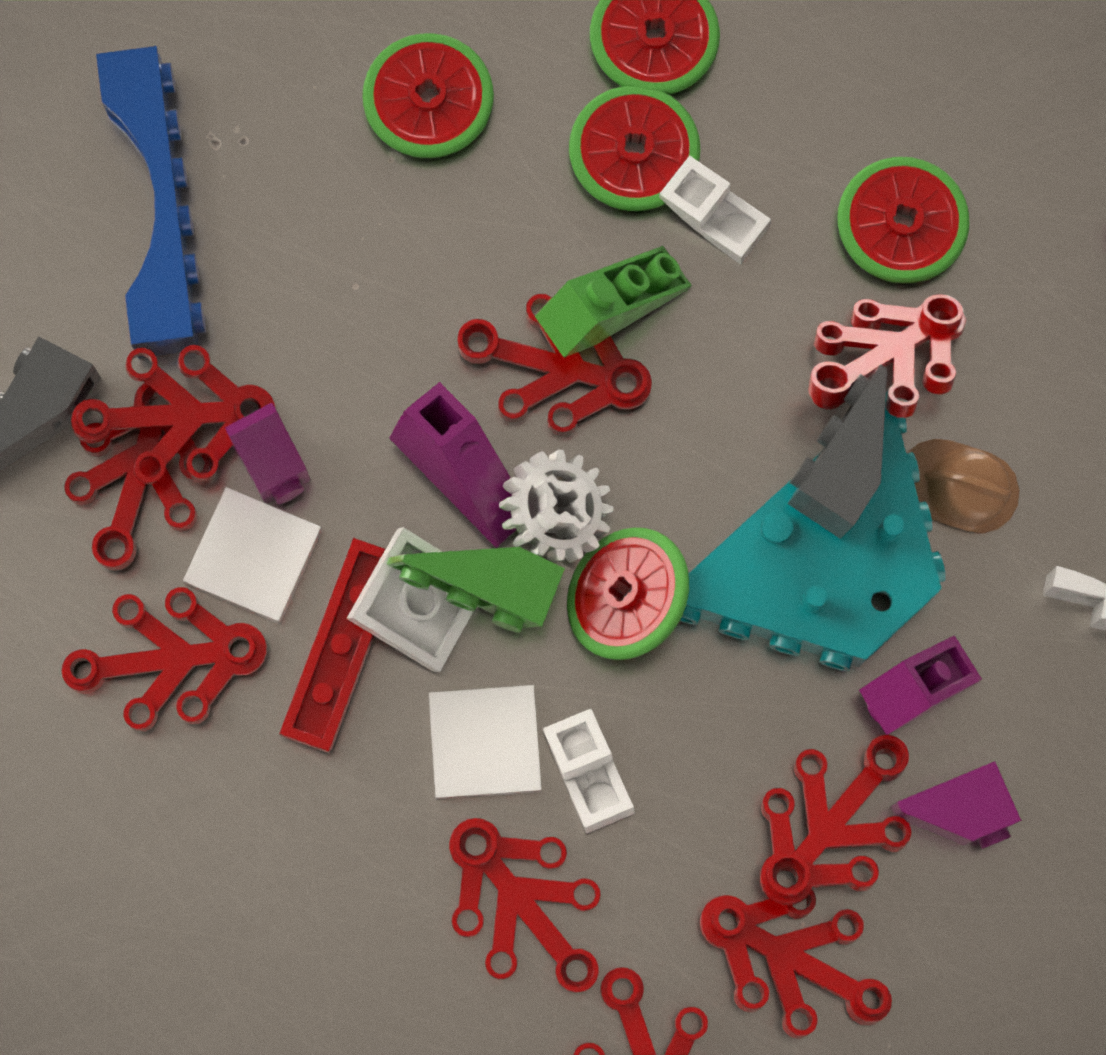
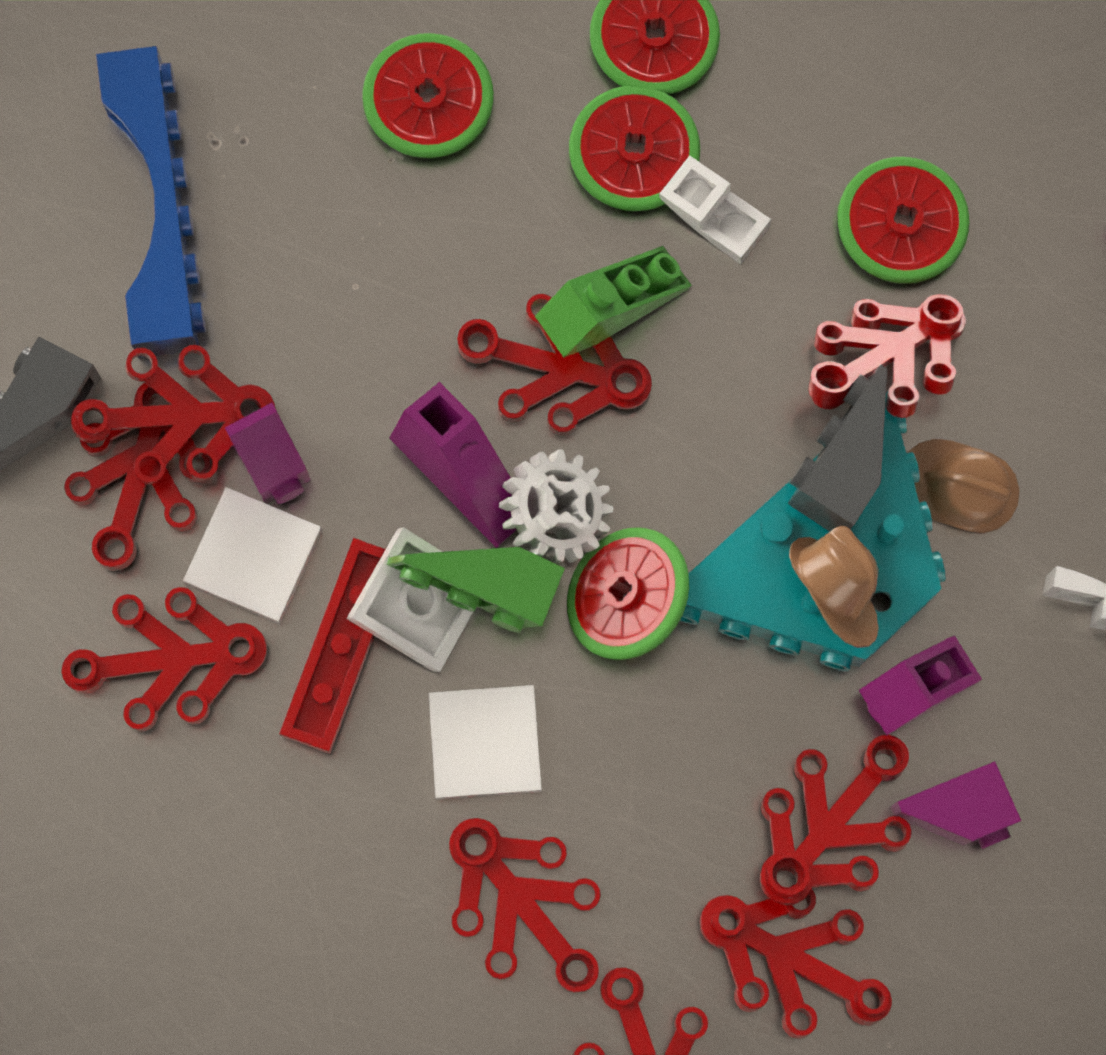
(588, 771): white slope -> none
(841, 582): none -> medium nougat piece

